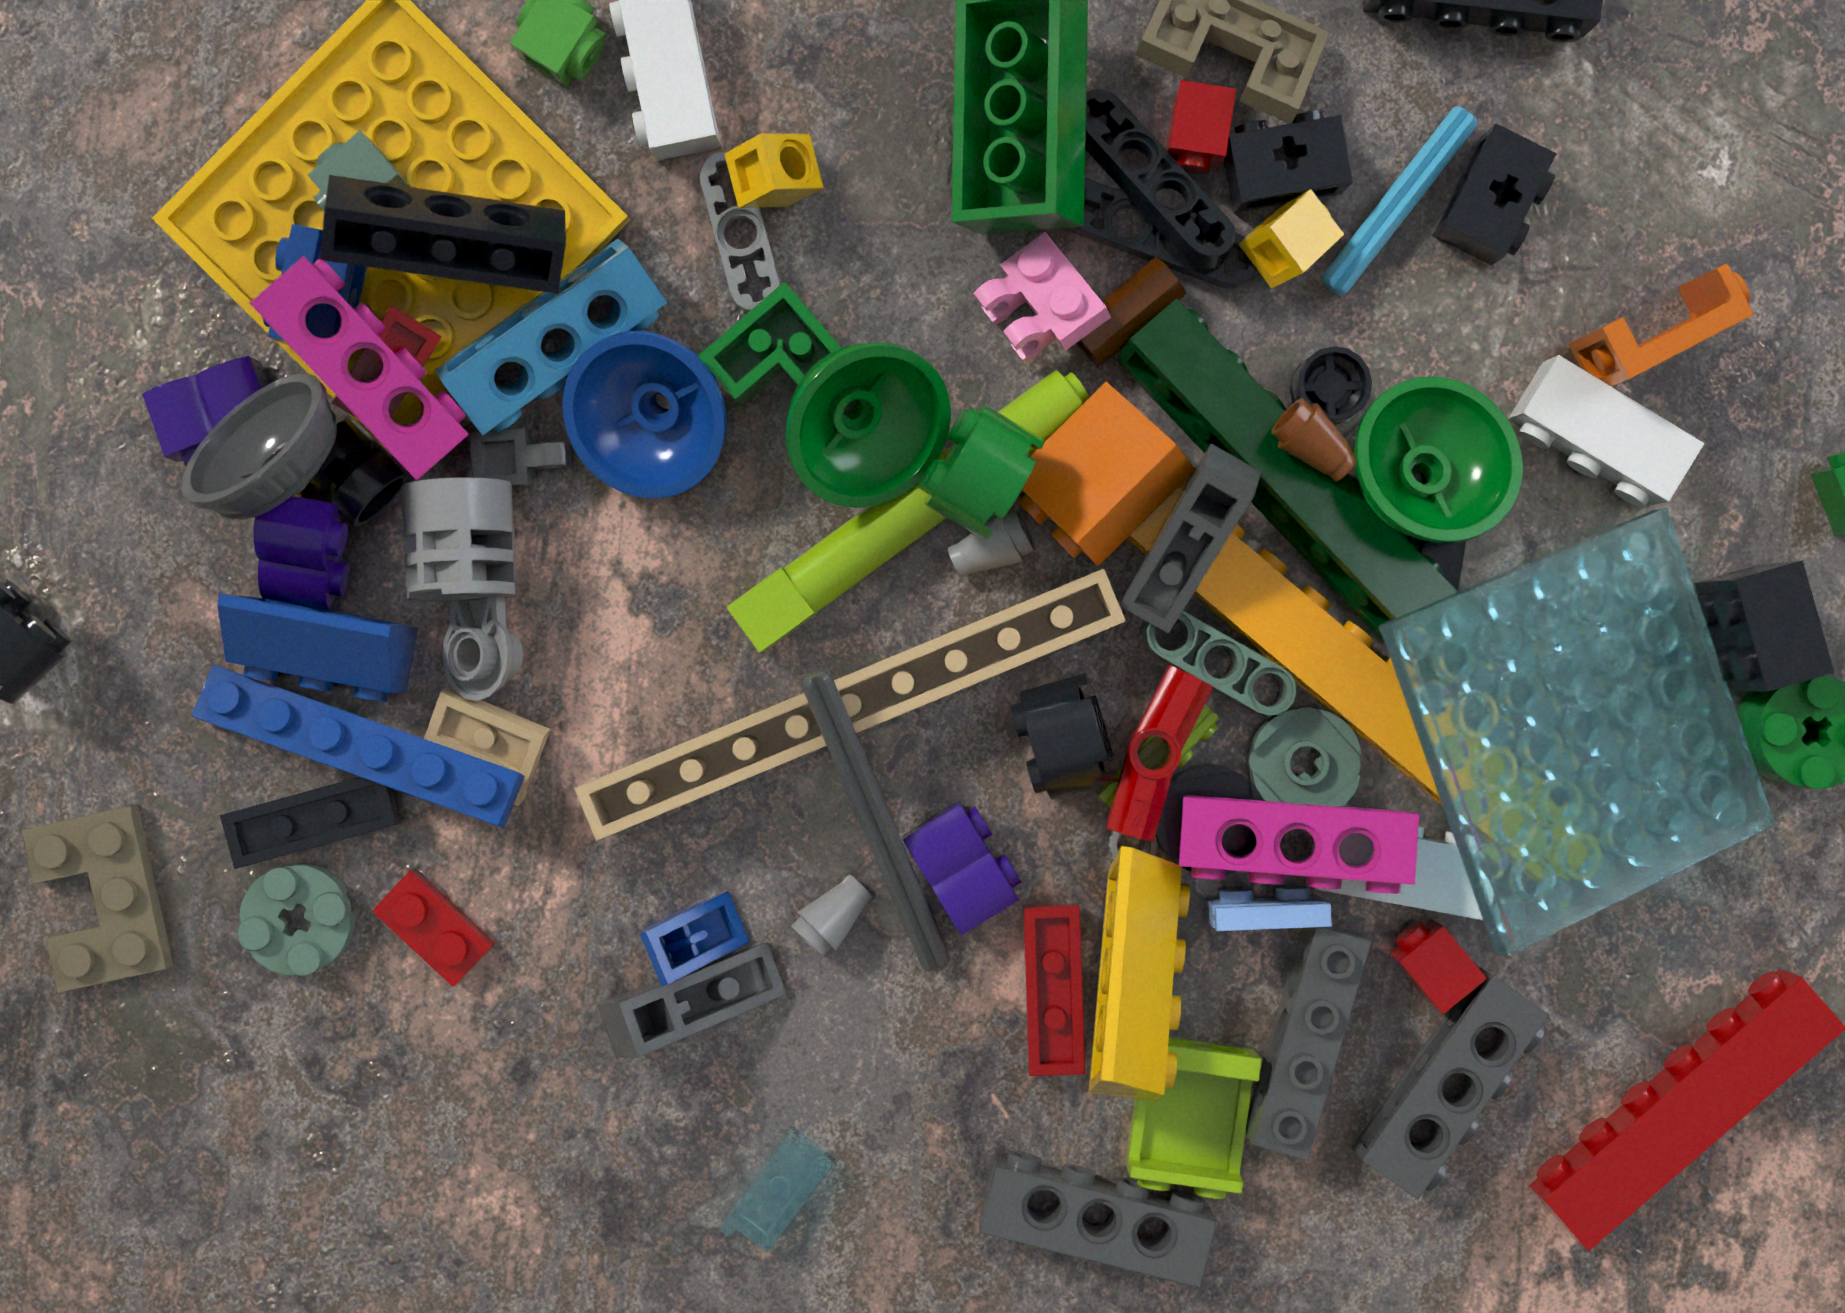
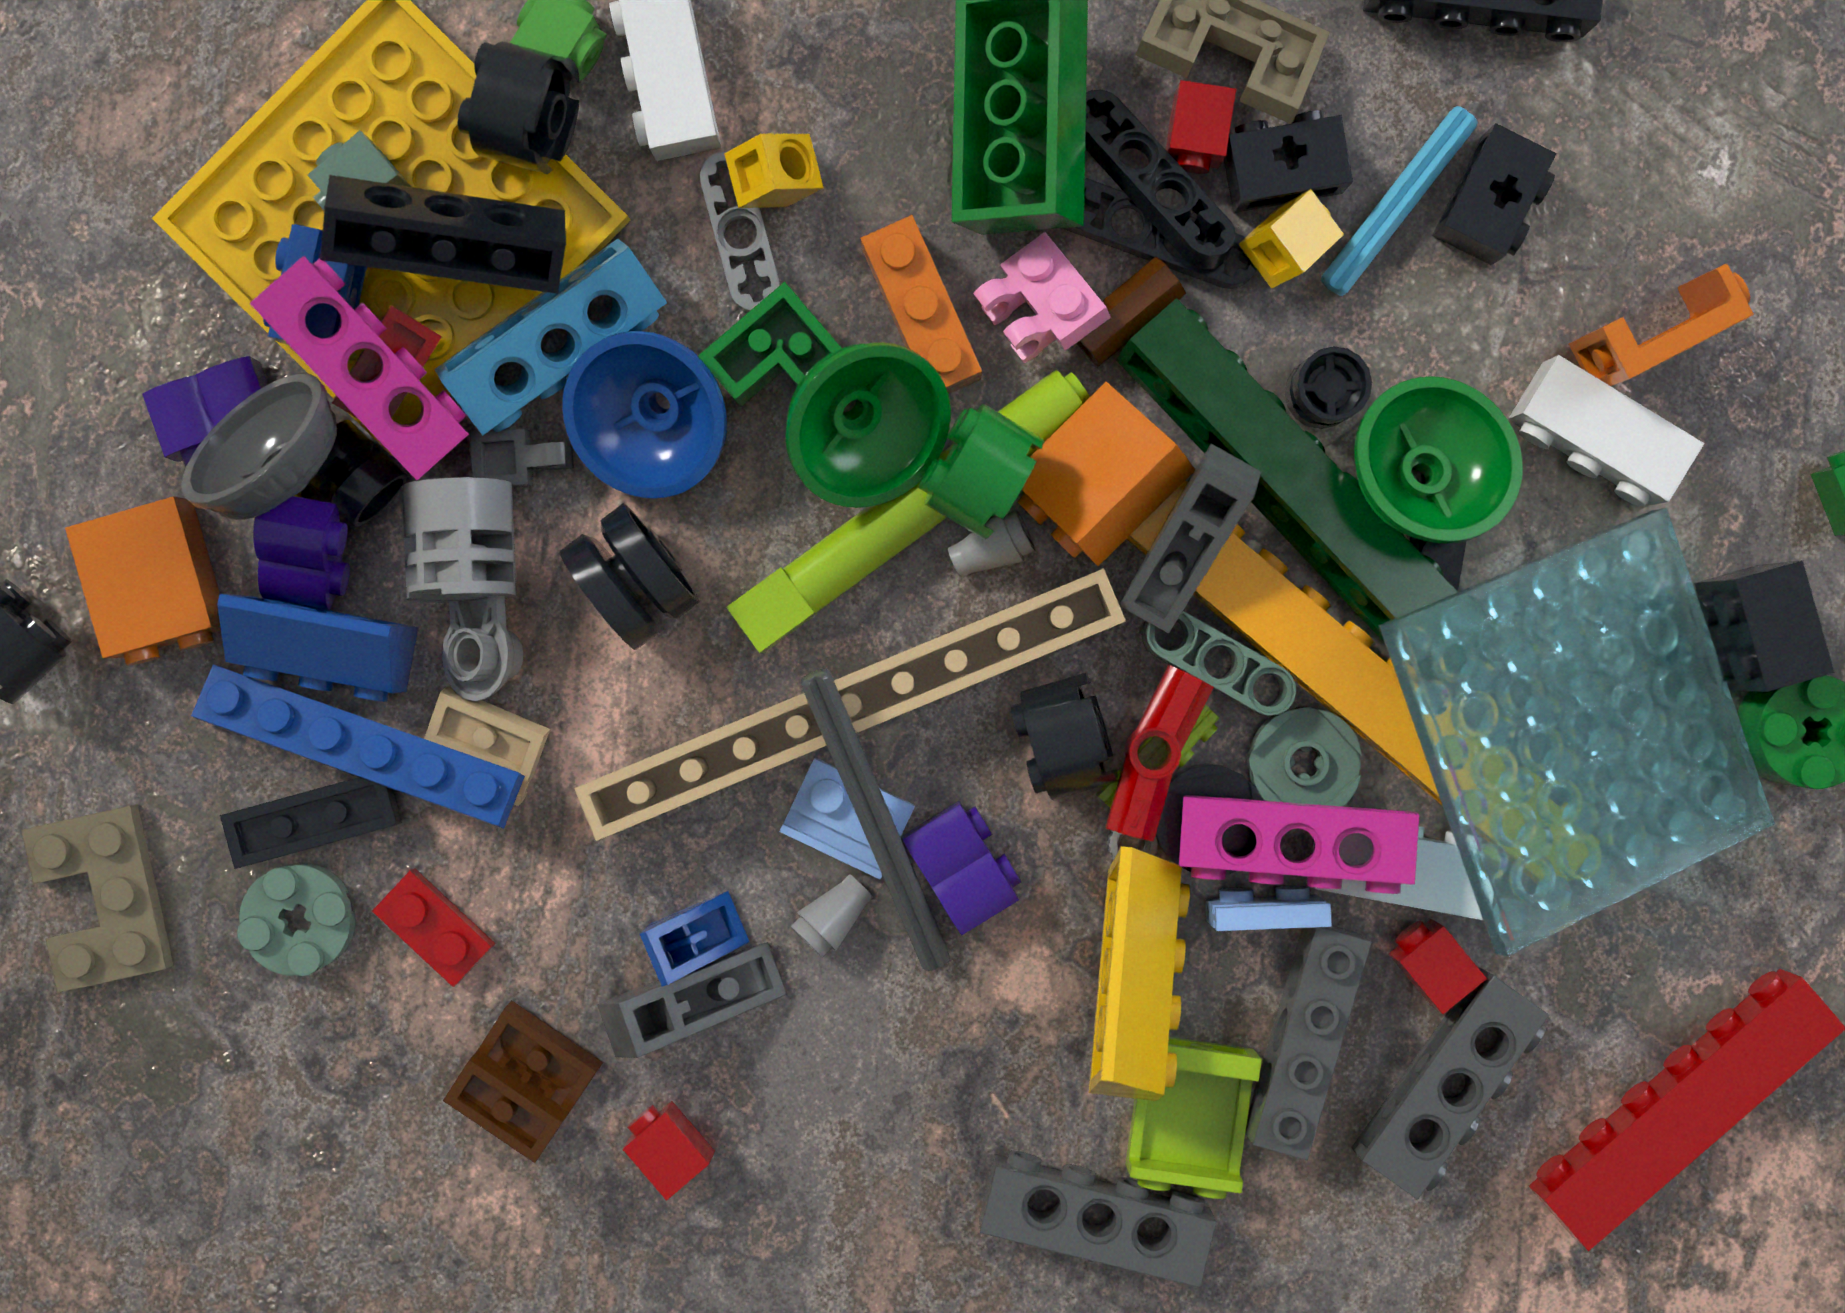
(147, 579): none -> orange brick
(520, 106): none -> black brick
(522, 1081): none -> reddish brown slope
(623, 581): none -> black wheel
(667, 1148): none -> red brick
(778, 1189): clear light blue panel -> none
(827, 821): none -> light blue plate
(920, 301): none -> orange brick
(1054, 989): red plate -> none
(1314, 439): dark orange cone -> none

